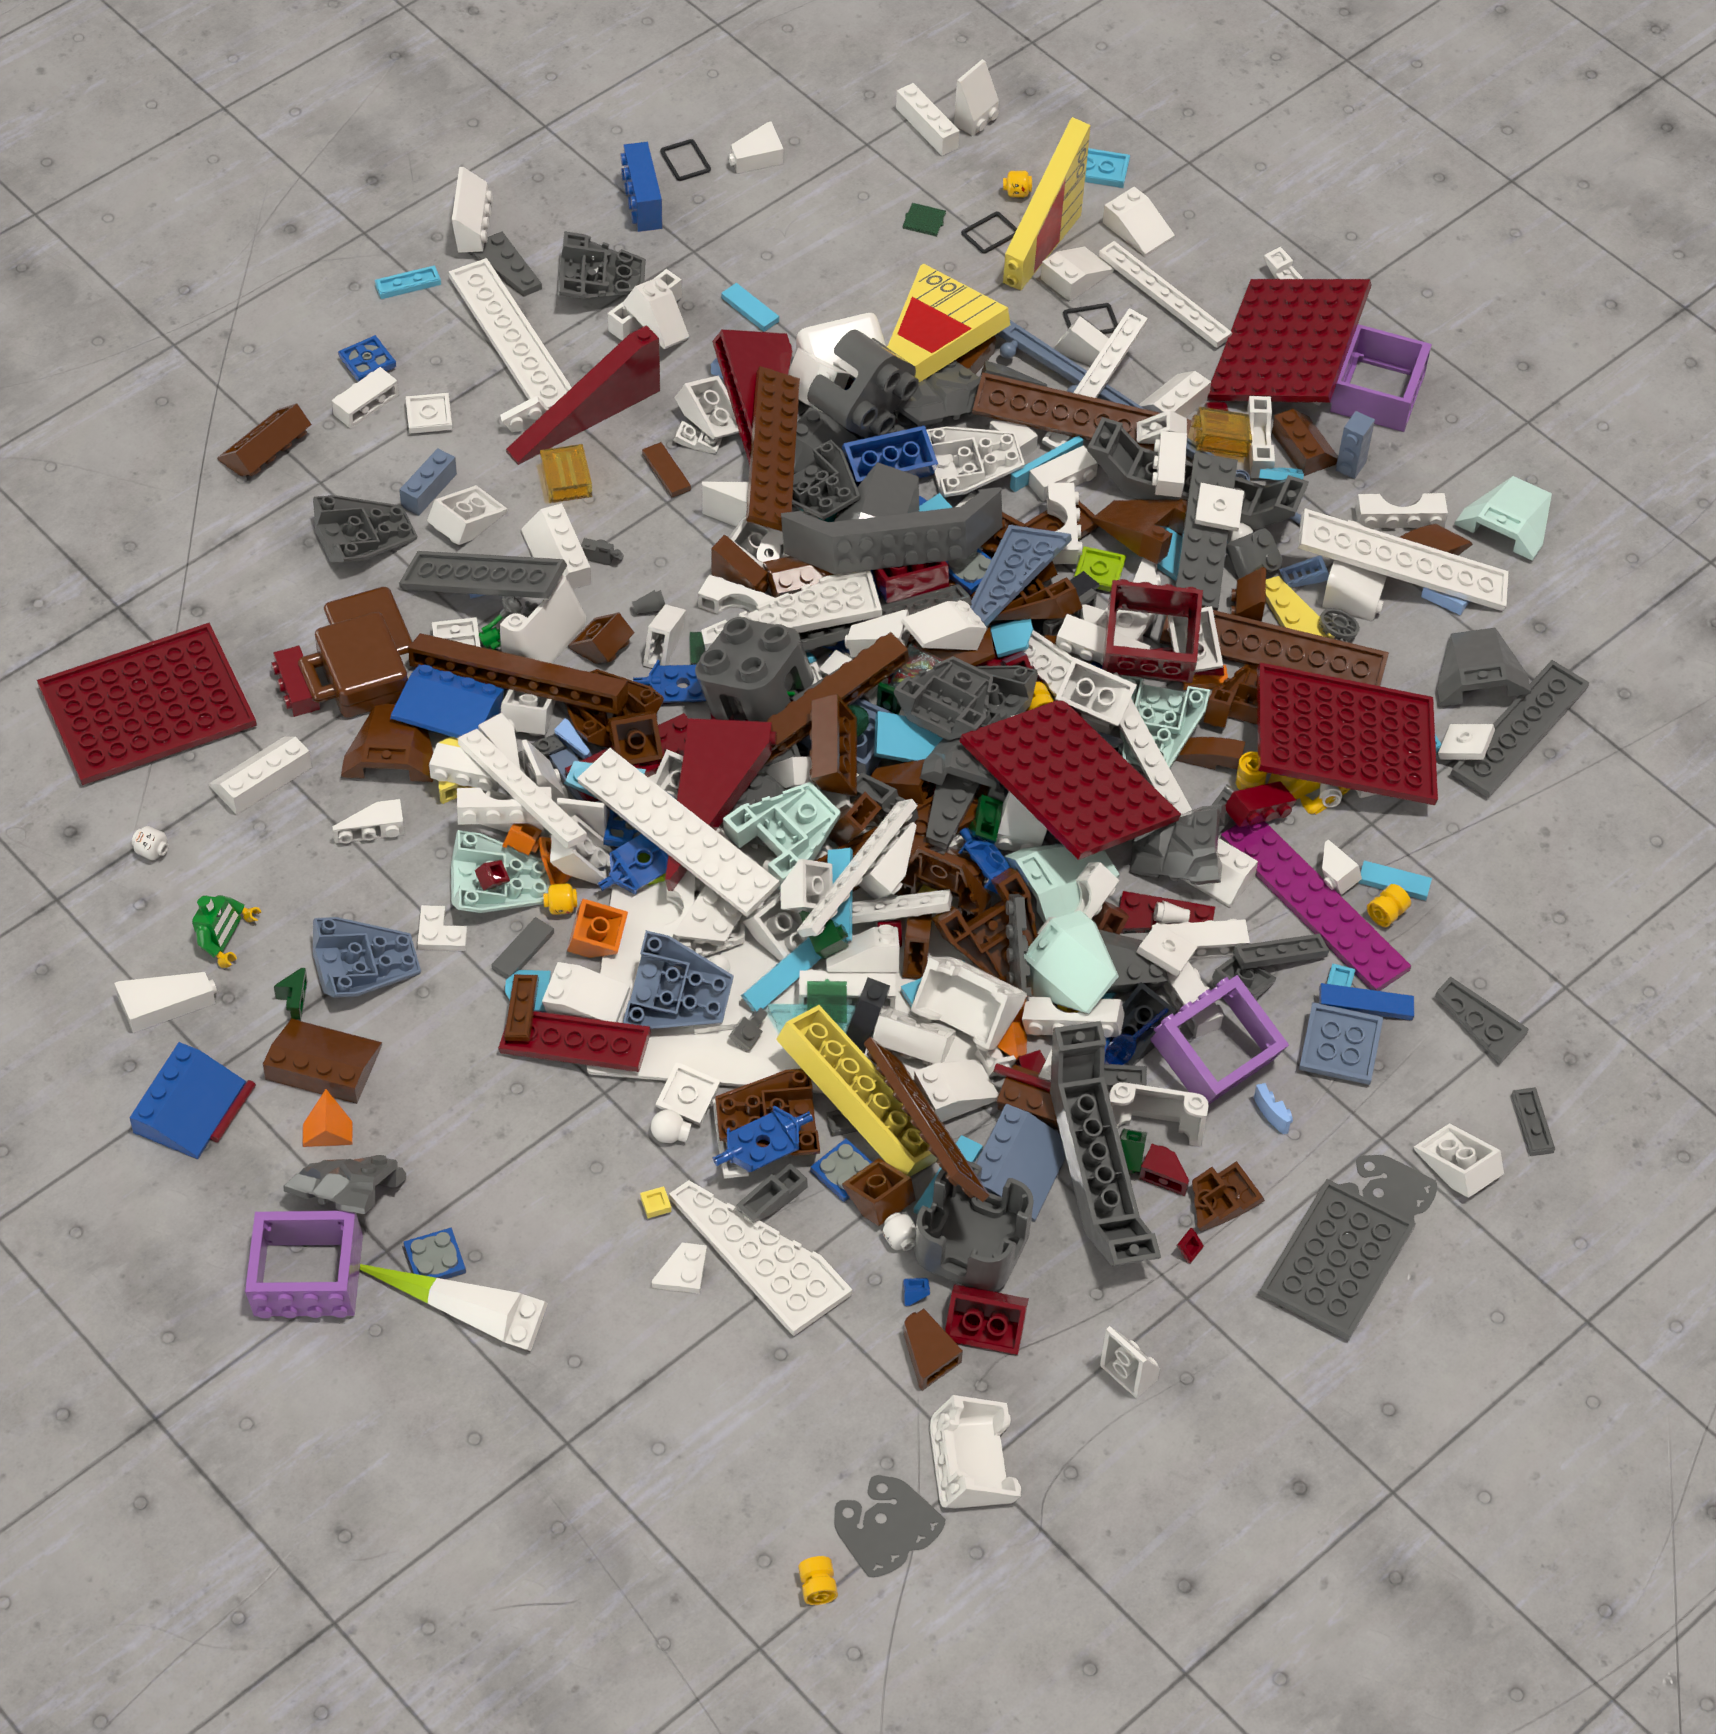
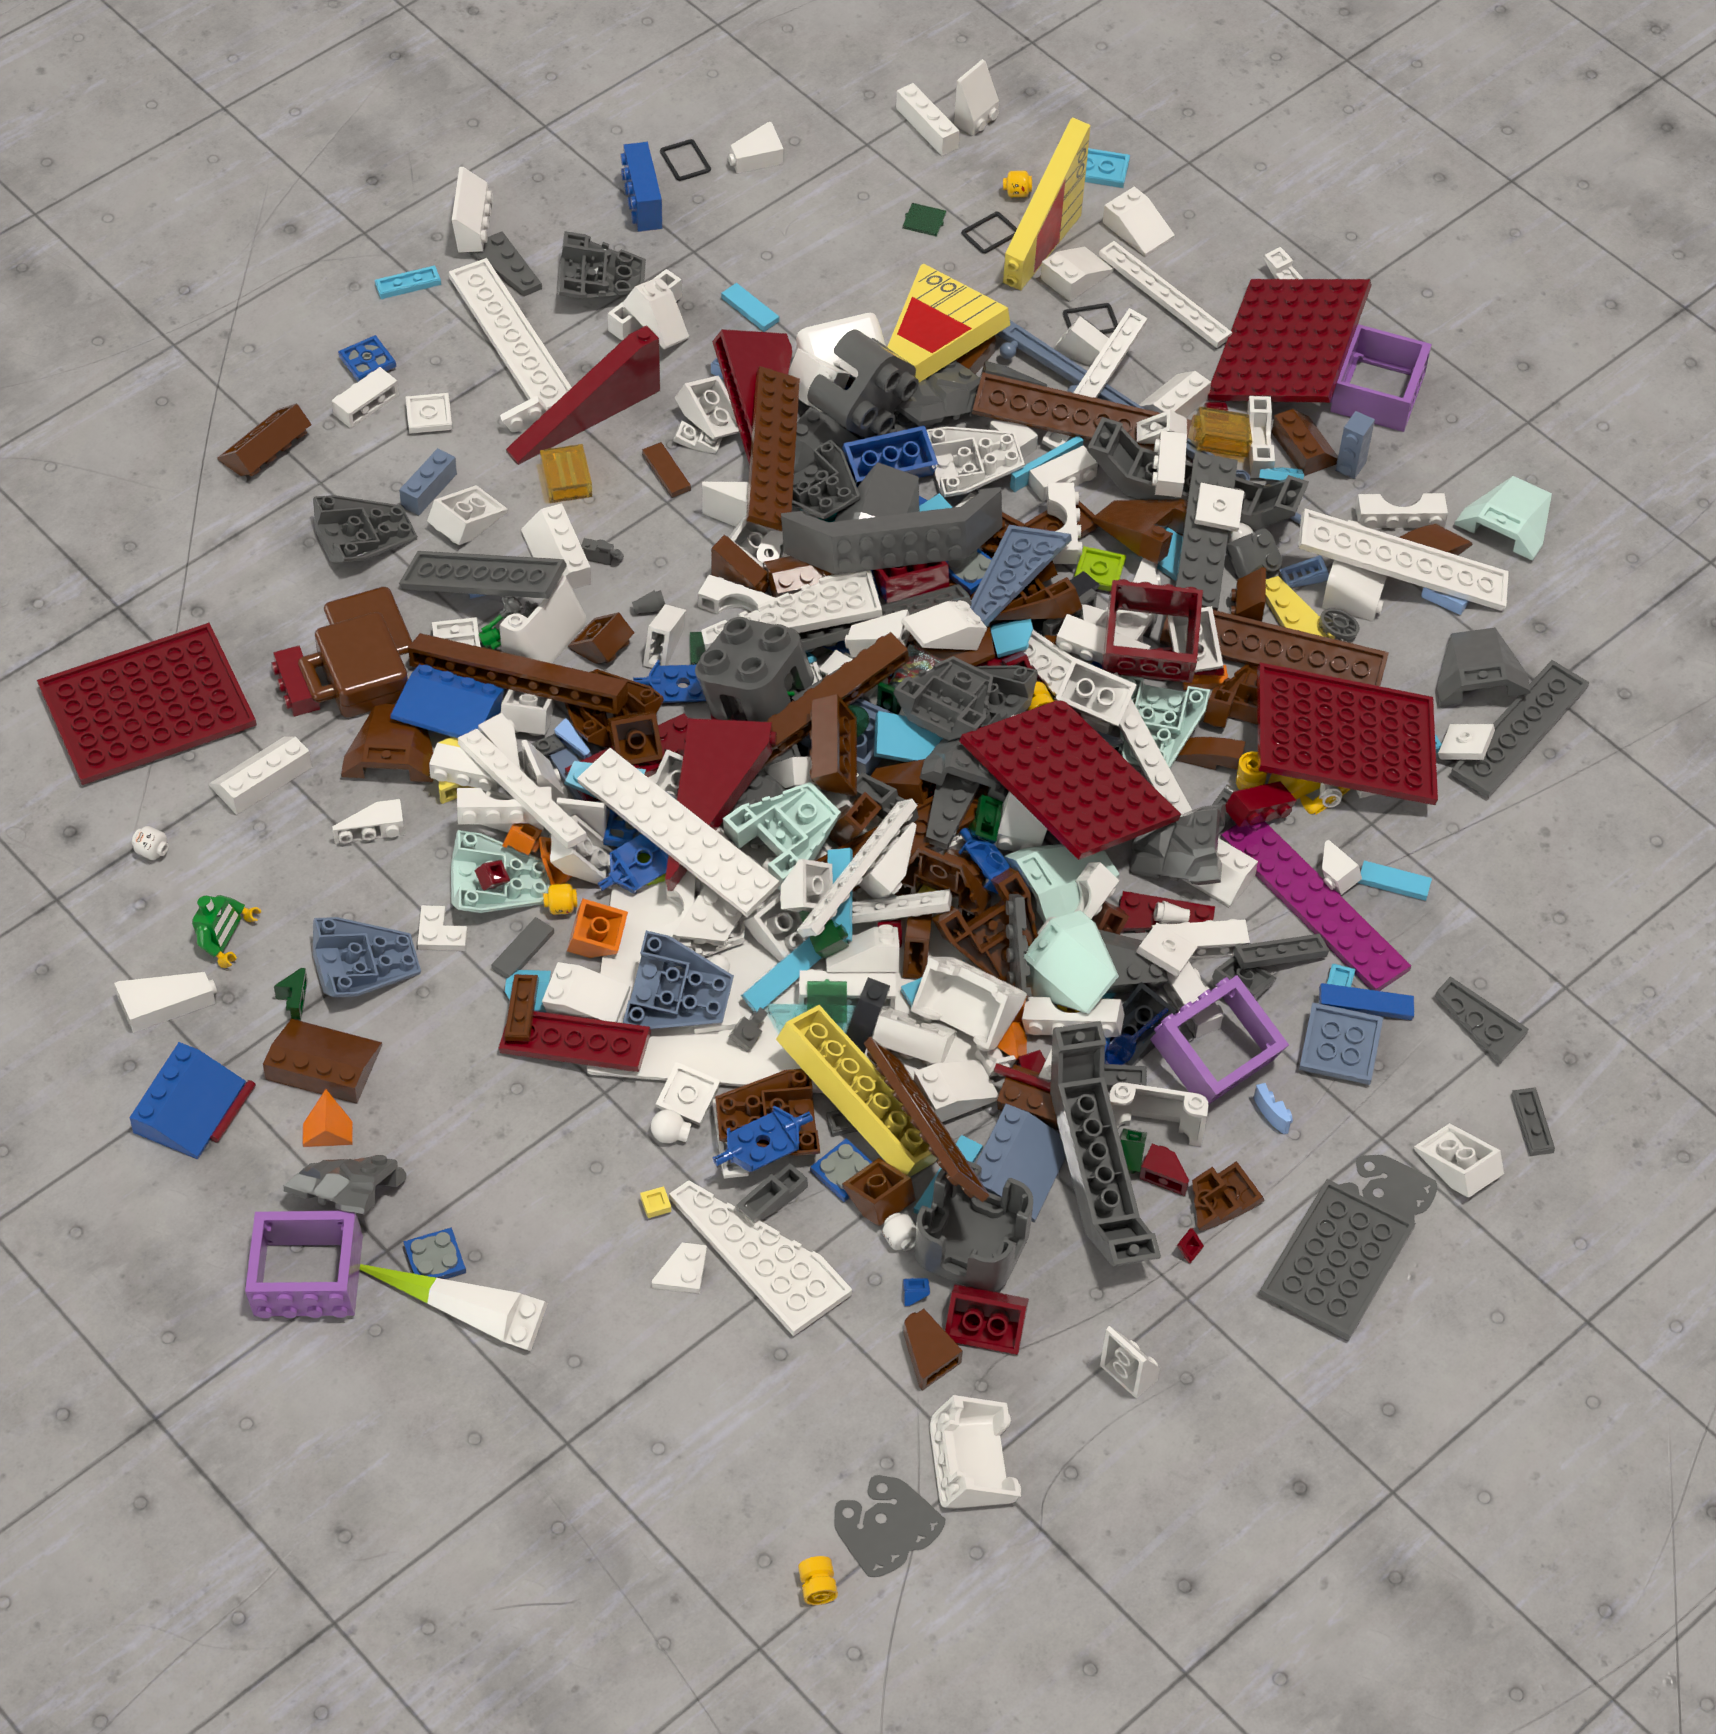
(1389, 905): yellow wheel -> none

